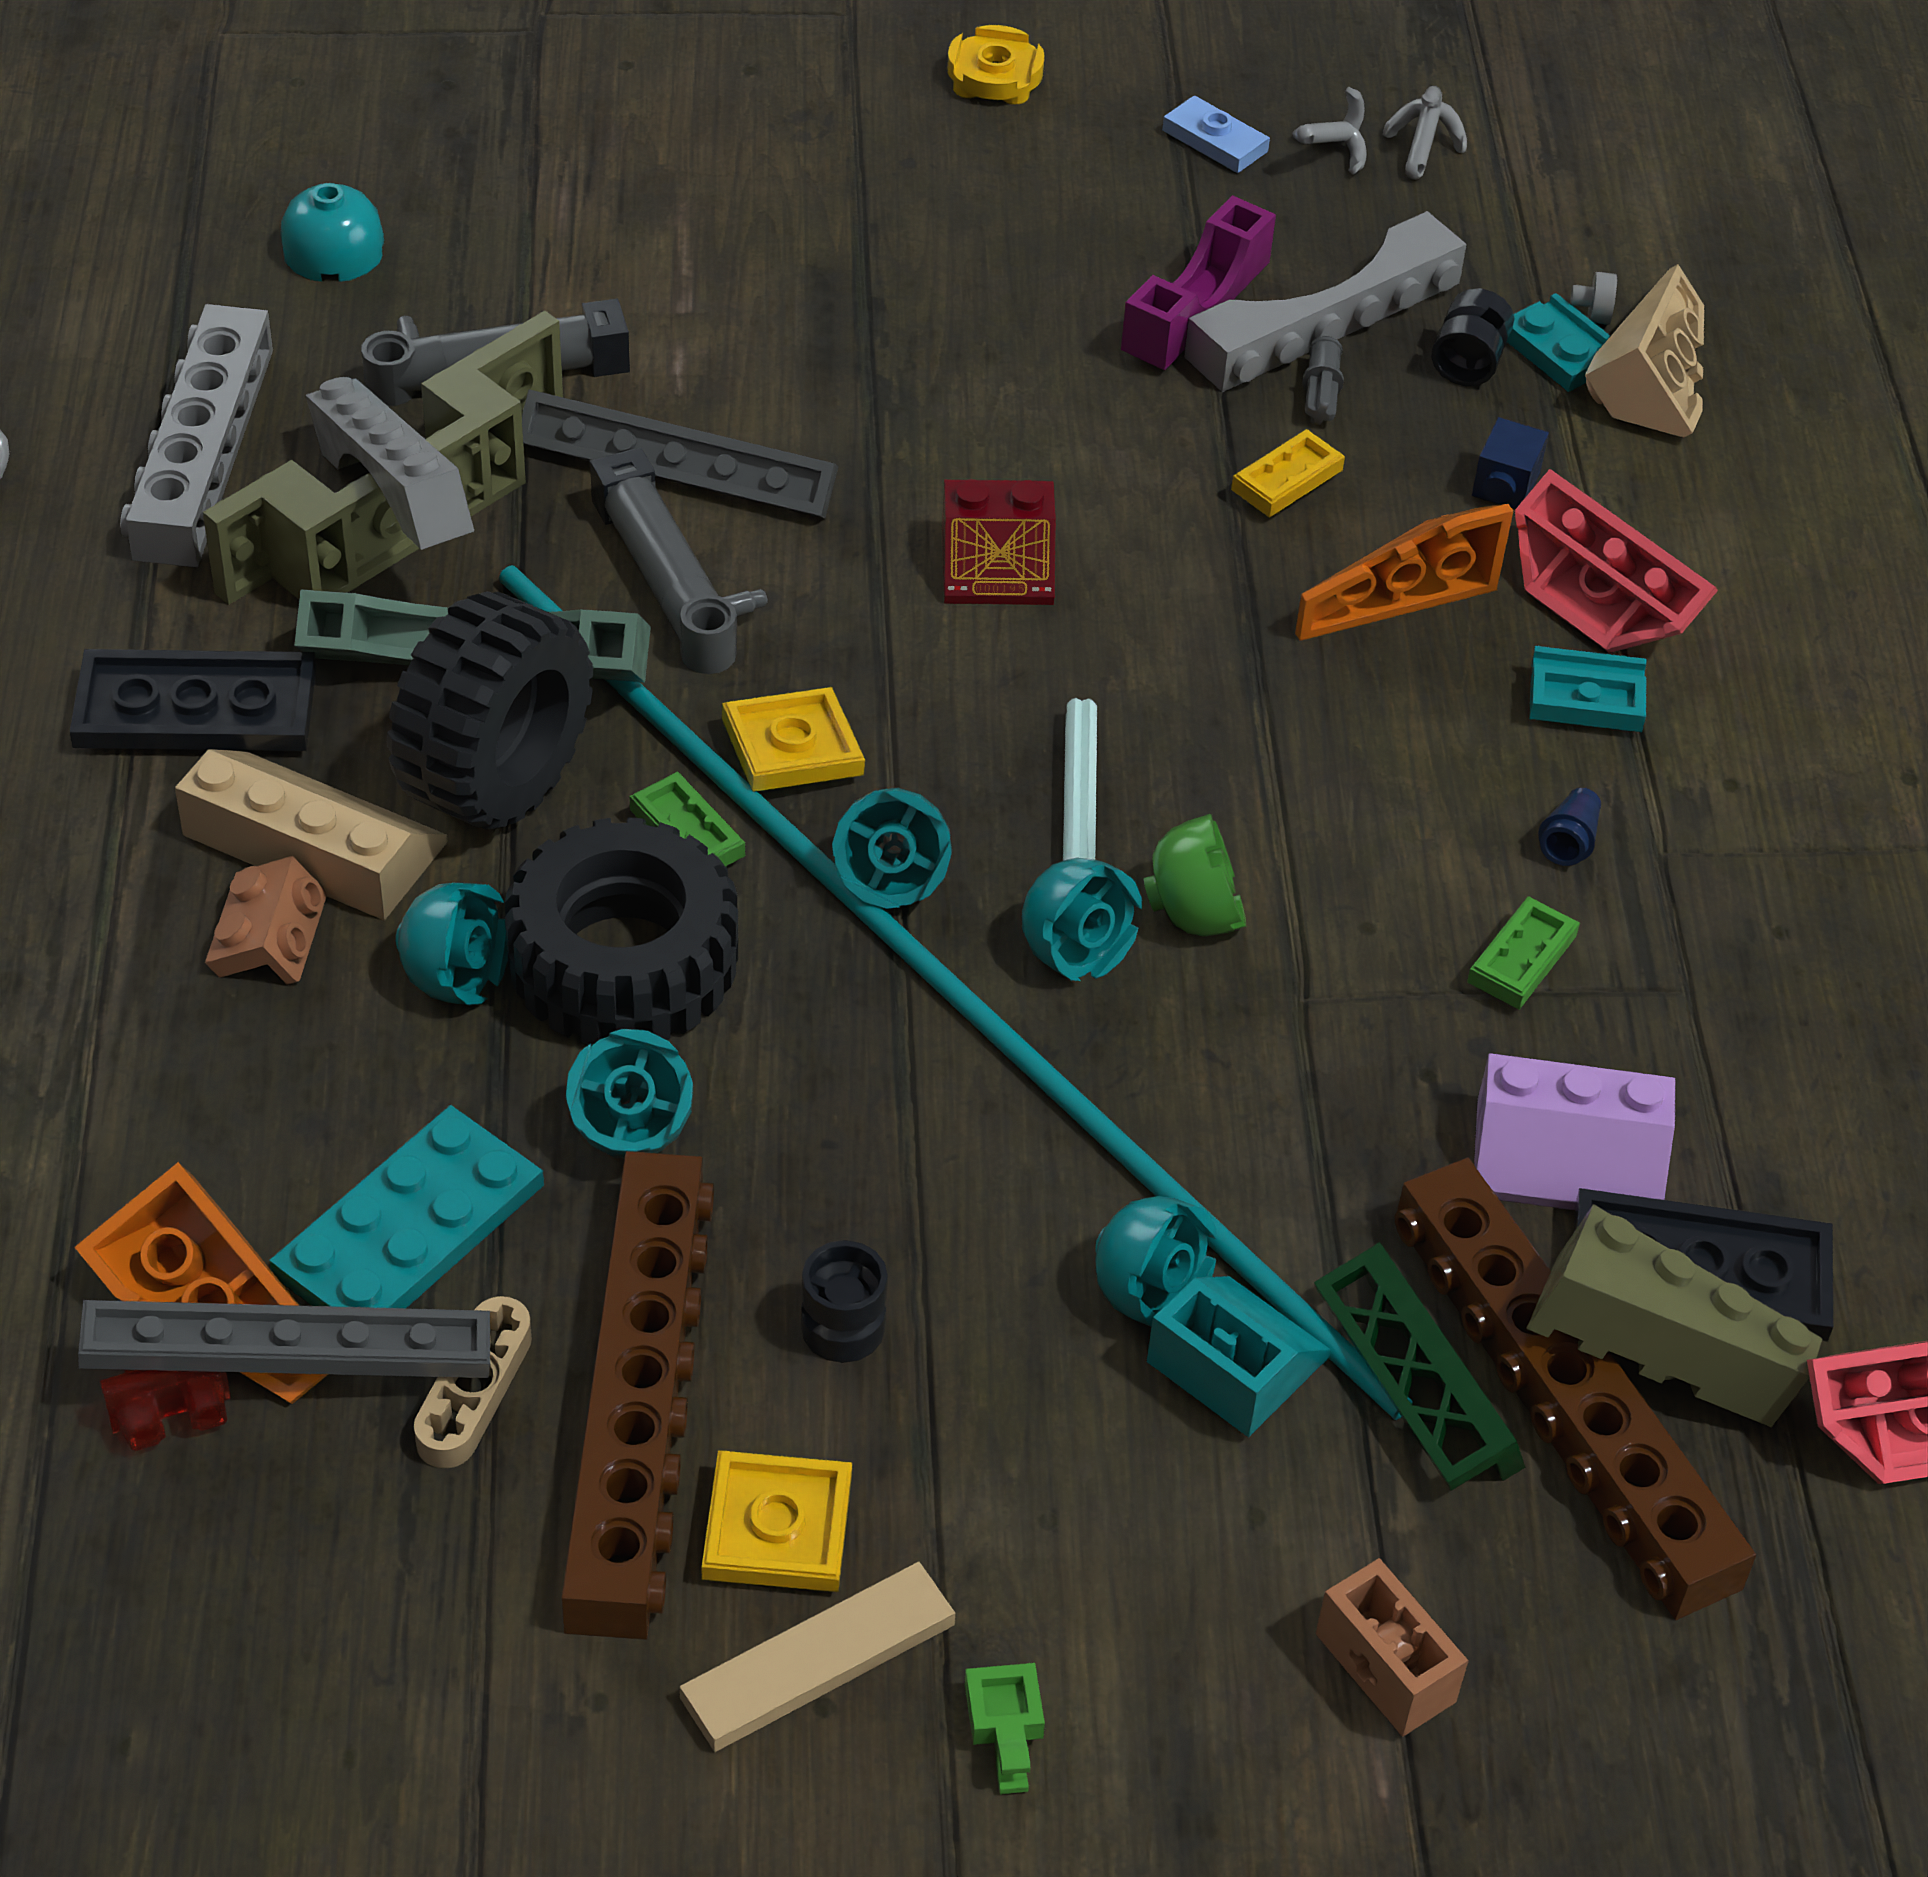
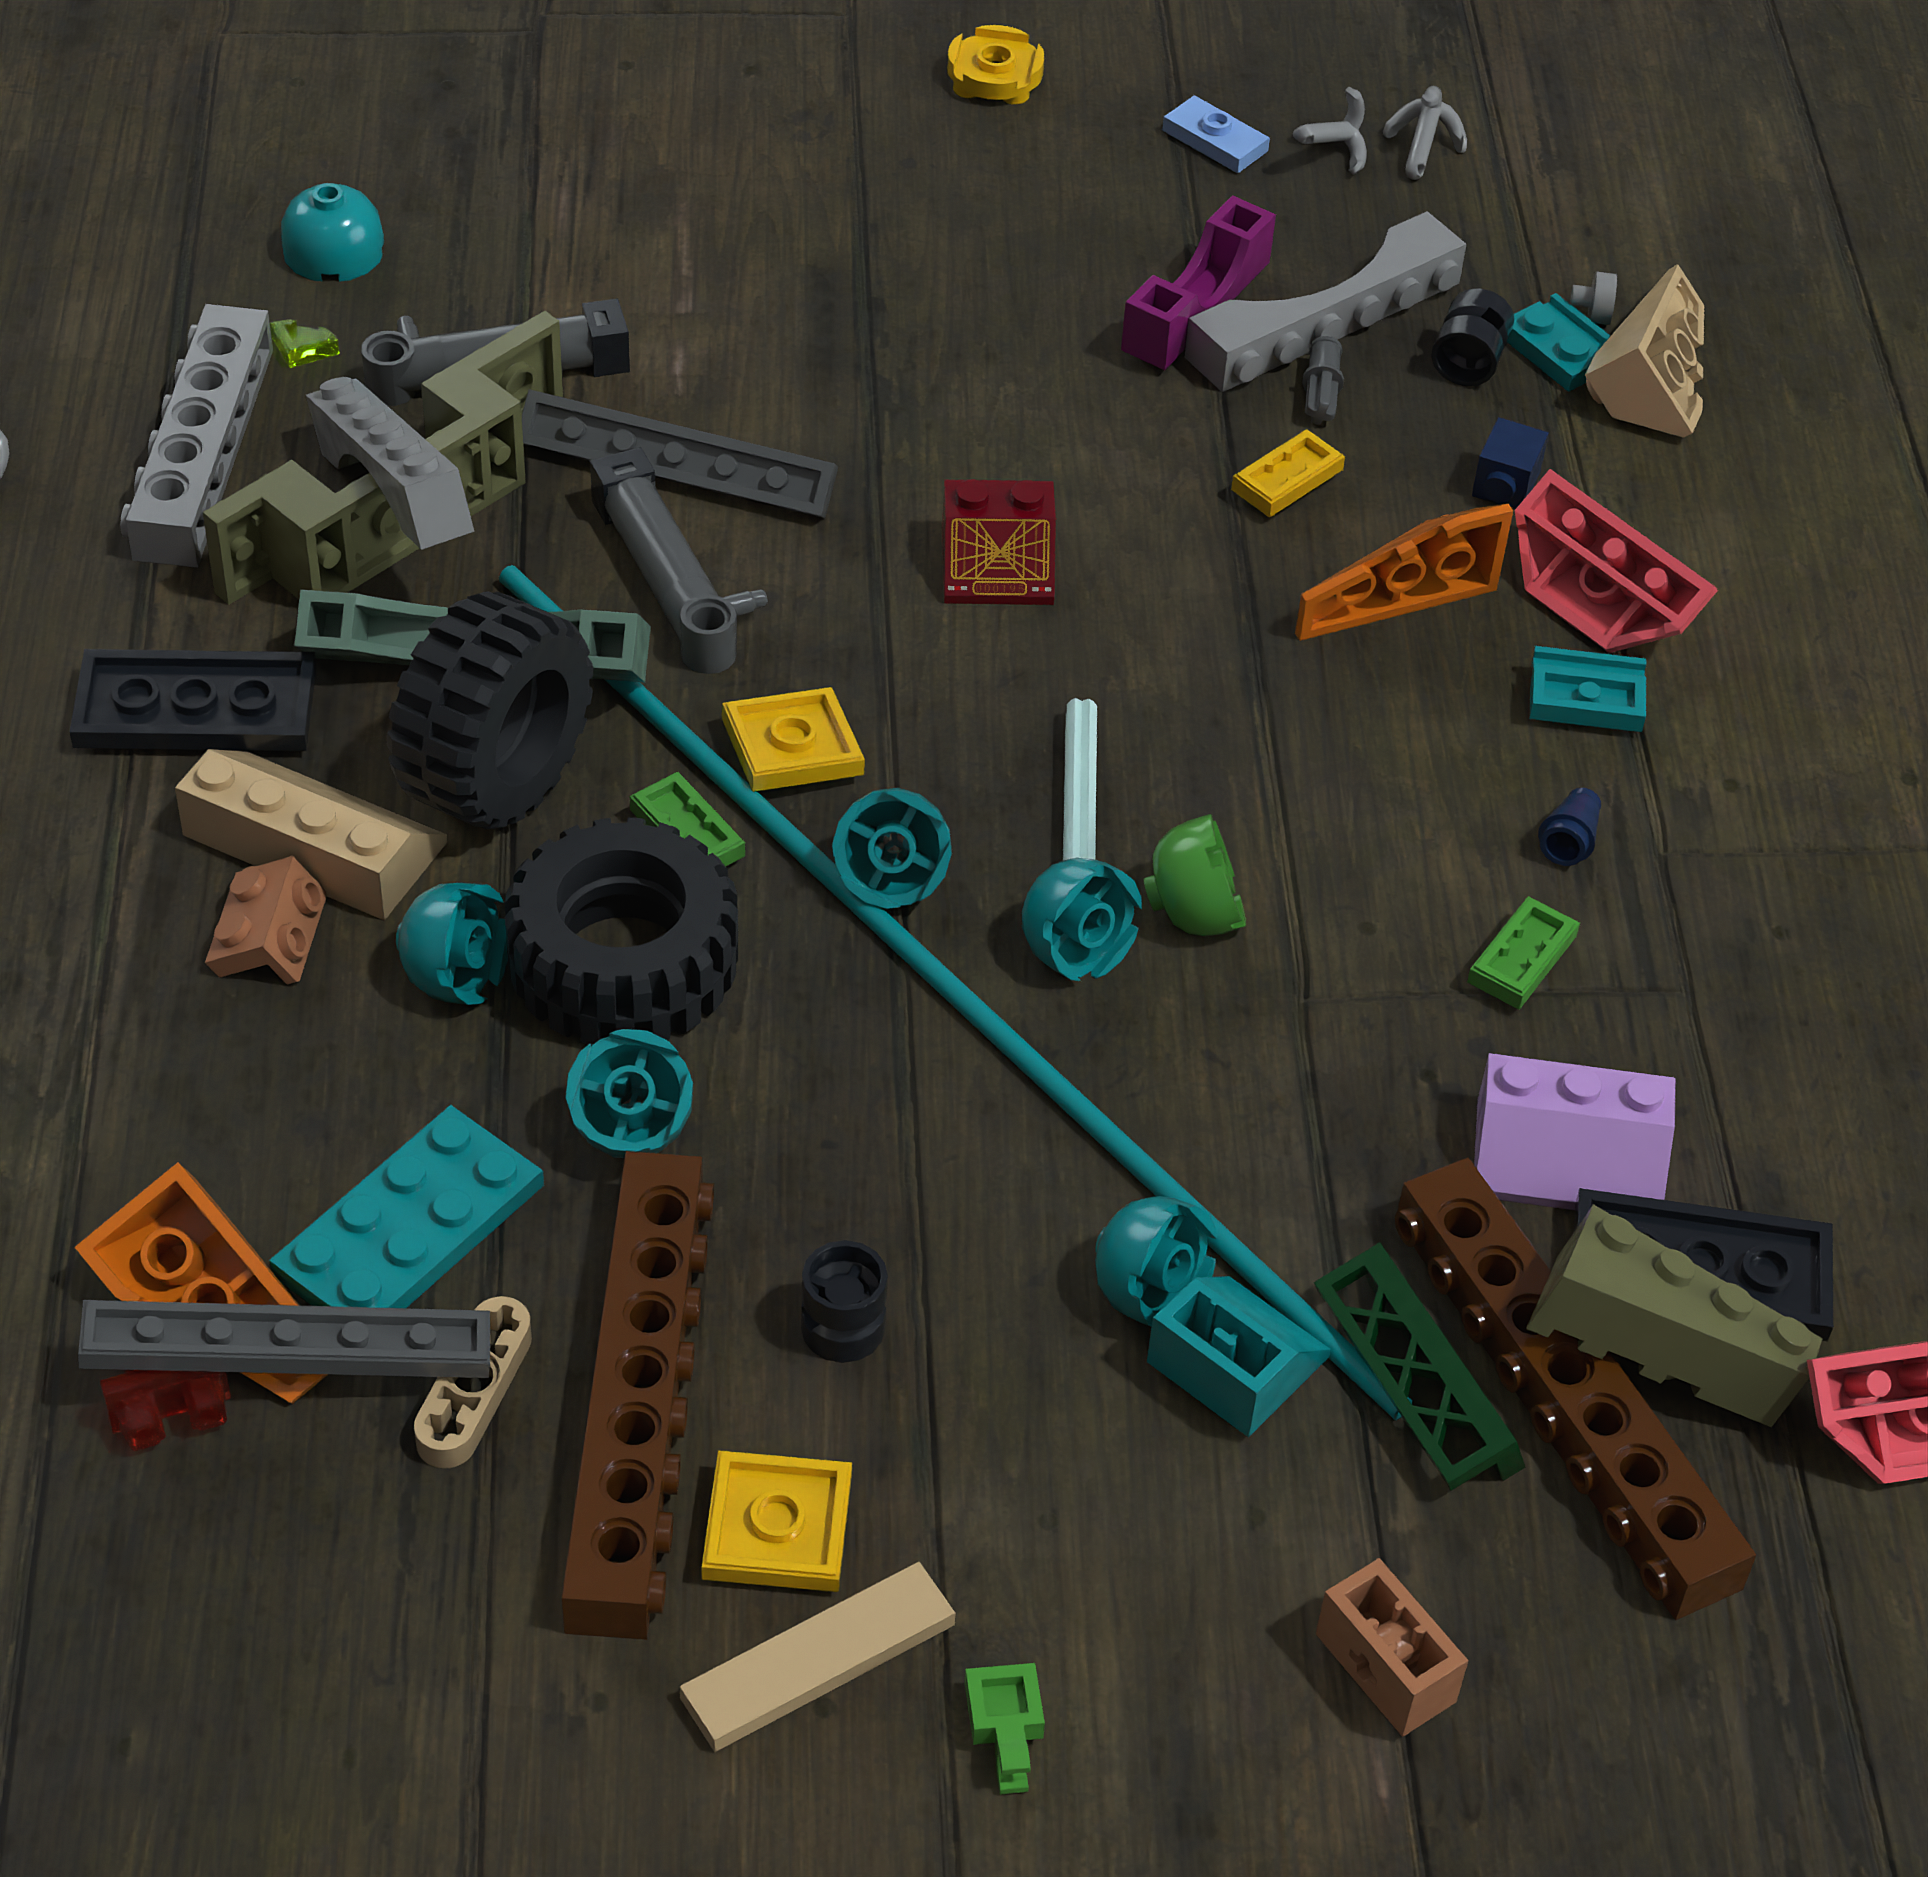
(303, 344): none -> clear neon green tile

